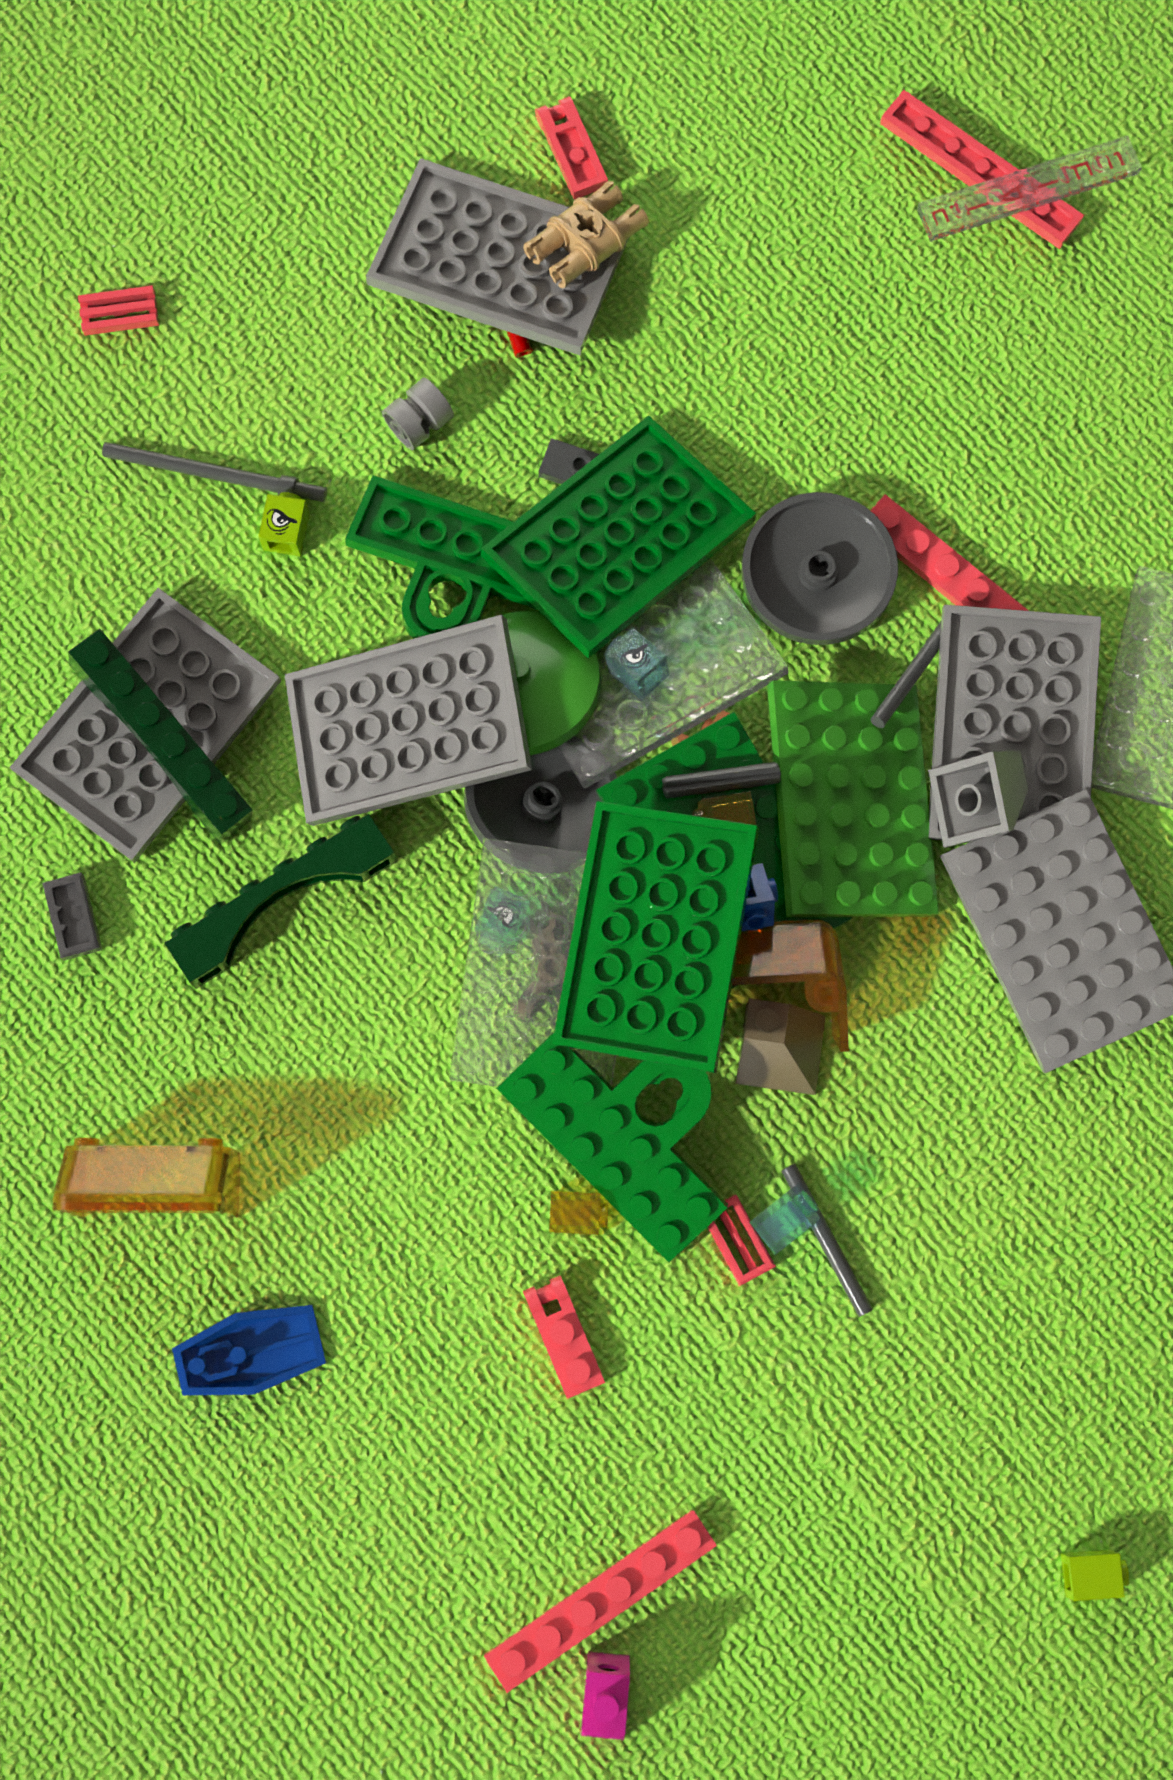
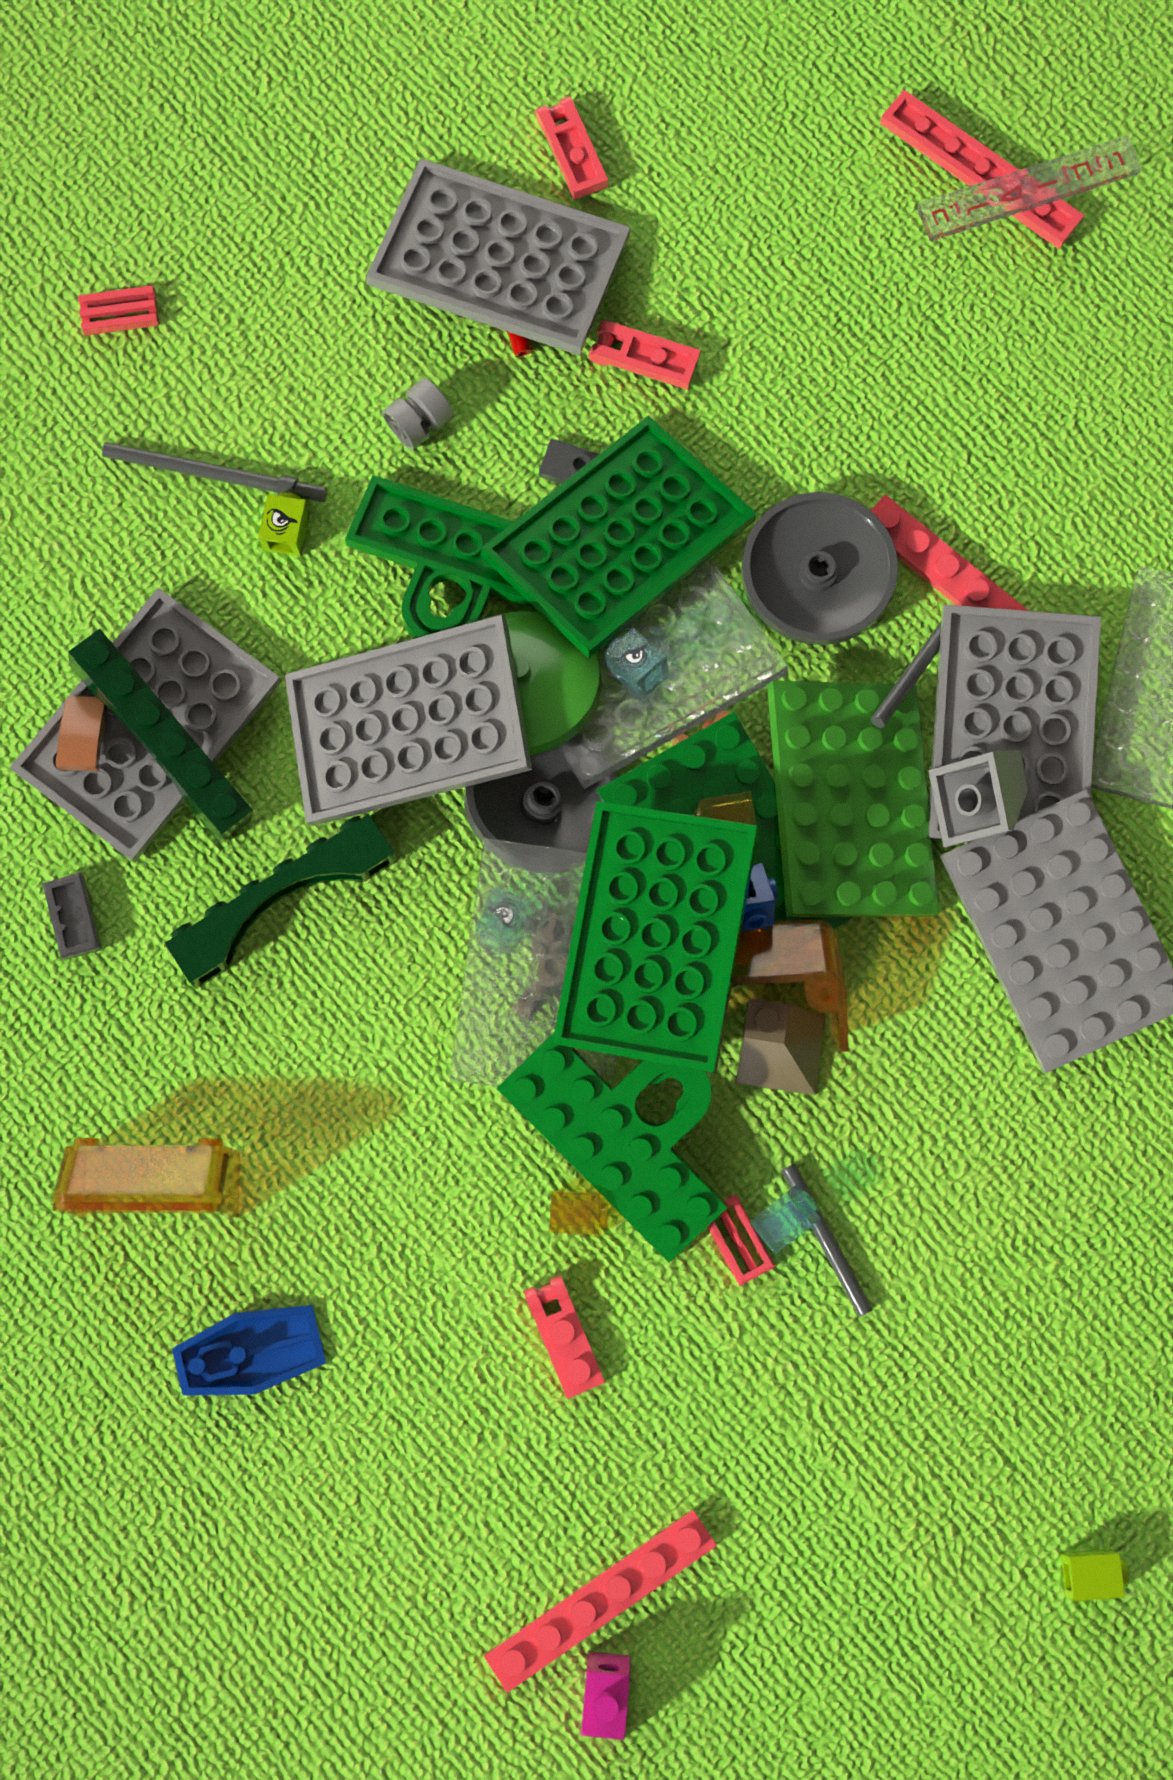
(81, 734): none -> nougat slope
(586, 234): tan pin -> none
(645, 354): none -> coral plate
(721, 780): dark grey axle -> none

